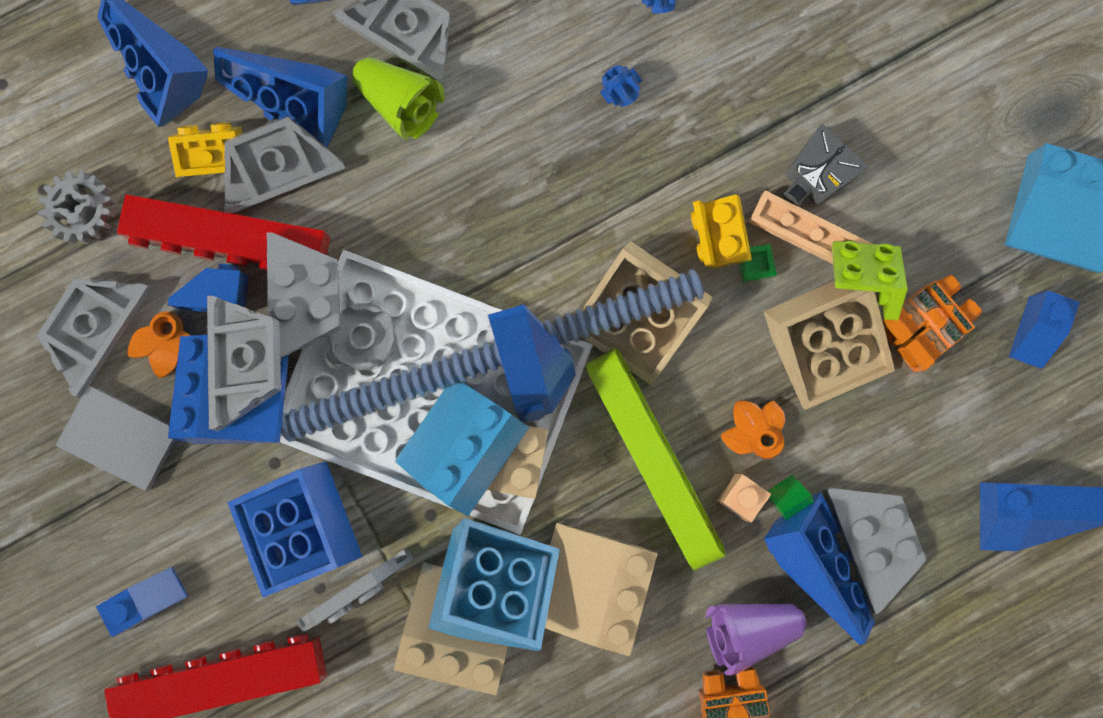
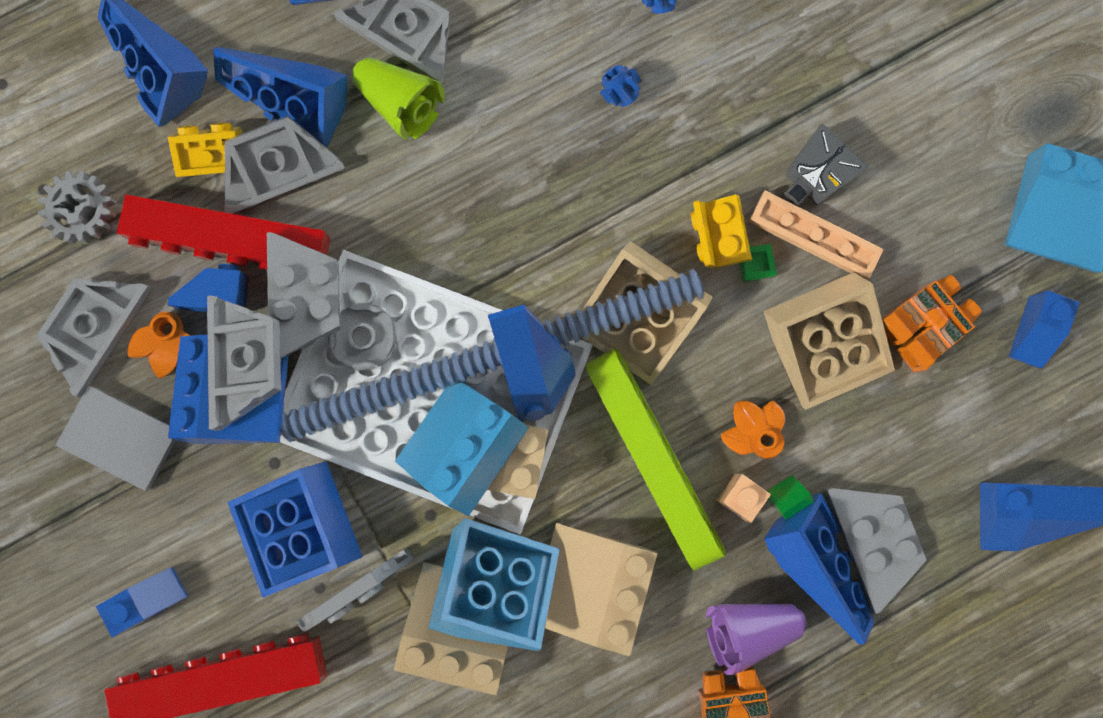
(872, 269): lime bracket -> none

